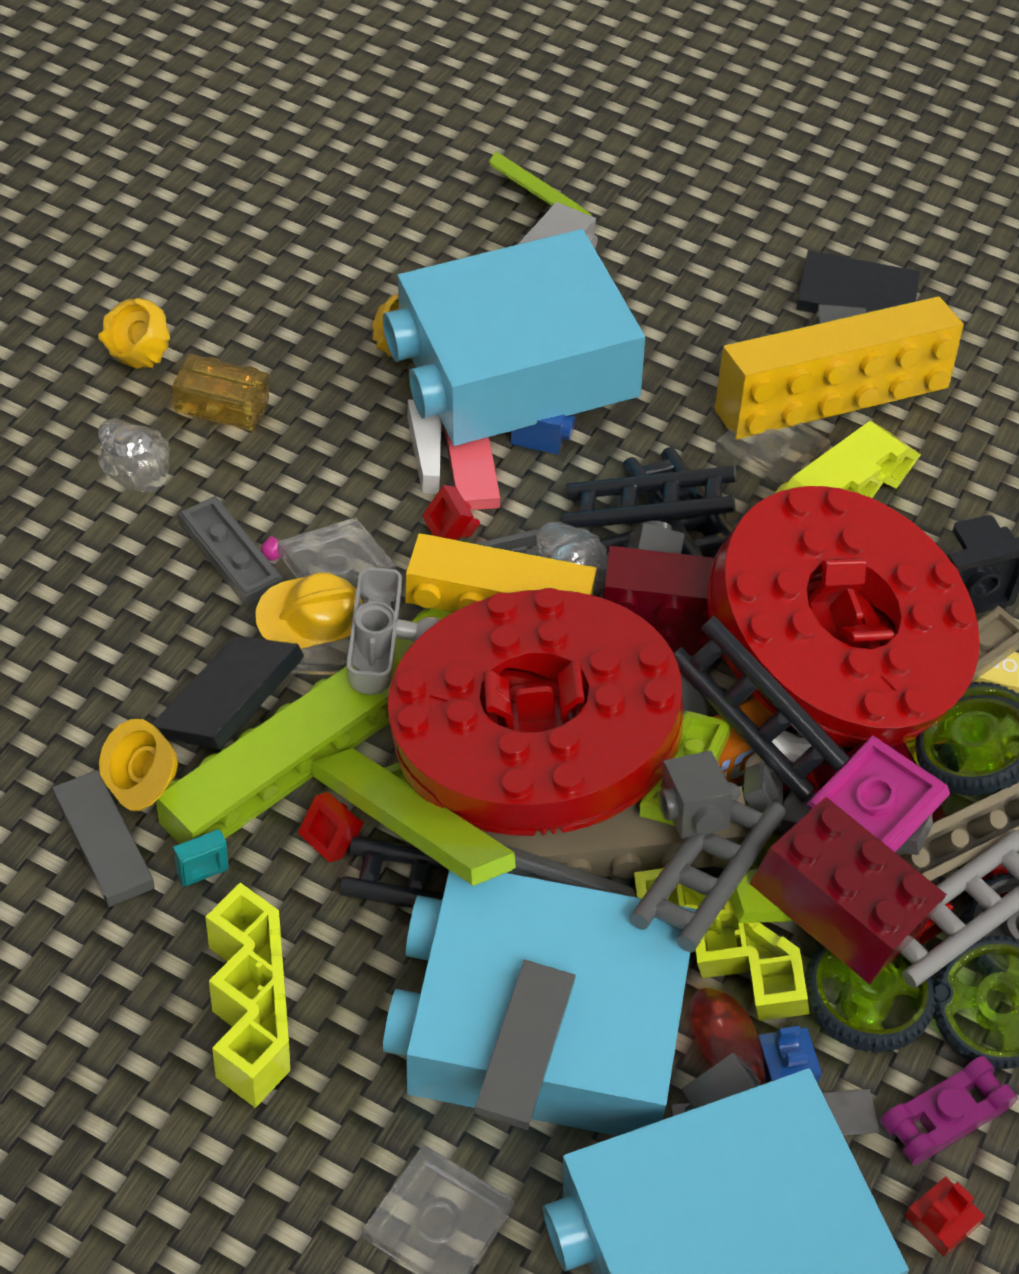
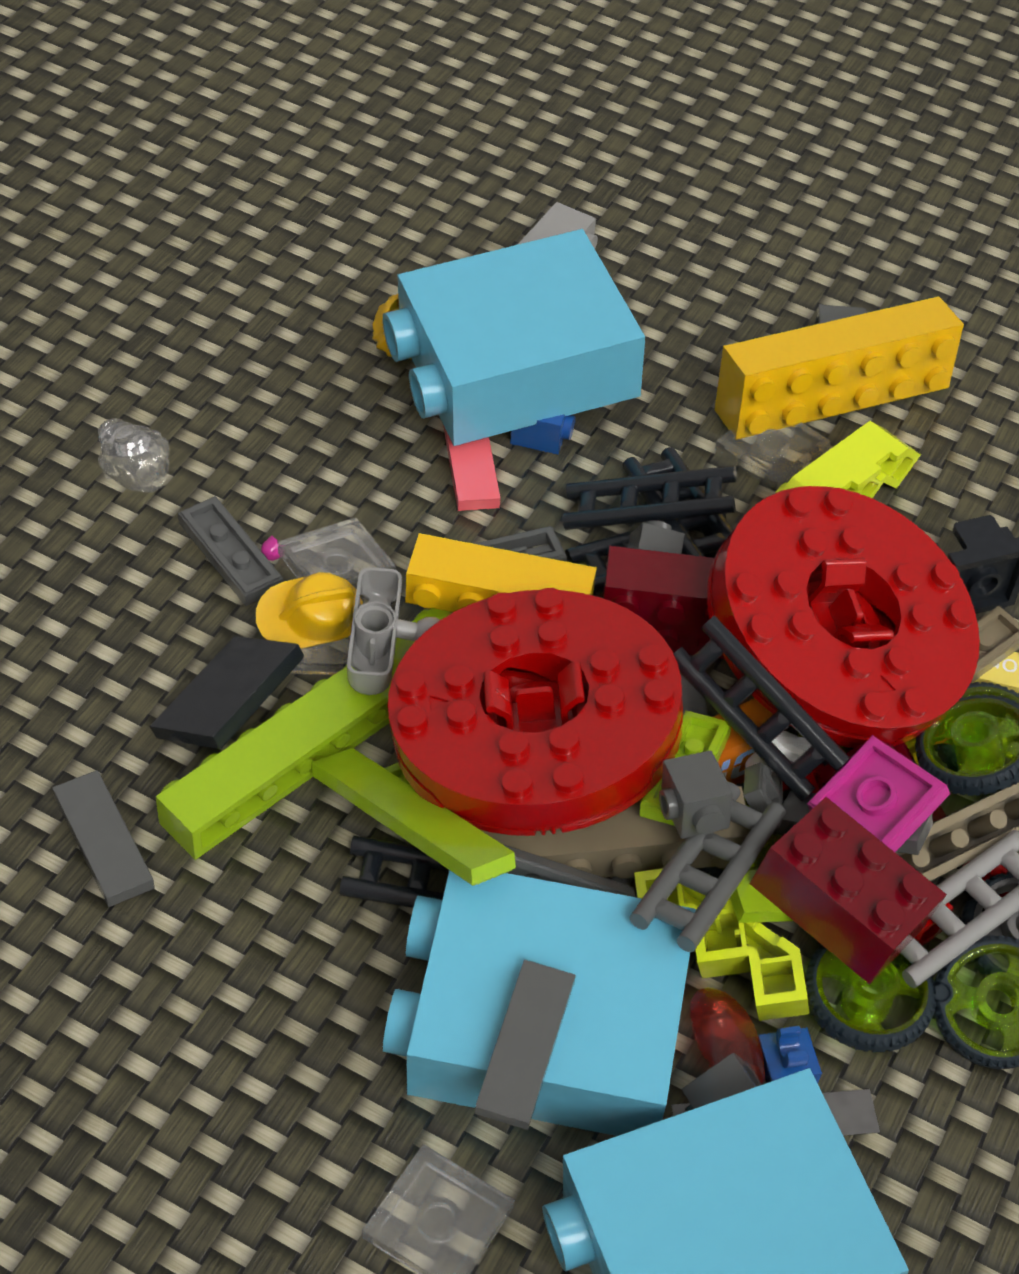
(136, 333): yellow hair -> none
(137, 764): yellow piece -> none
(201, 858): teal tile -> none
(221, 392): clear yellow brick -> none
(249, 995): neon yellow brick -> none
(329, 827): red tile -> none
(426, 445): white piece -> none
(450, 515): red tile -> none
(531, 183): lime tile -> none
(576, 546): clear hair -> none
(854, 283): black tile -> none
(945, 1215): red tile -> none
(948, 1111): magenta plate -> none

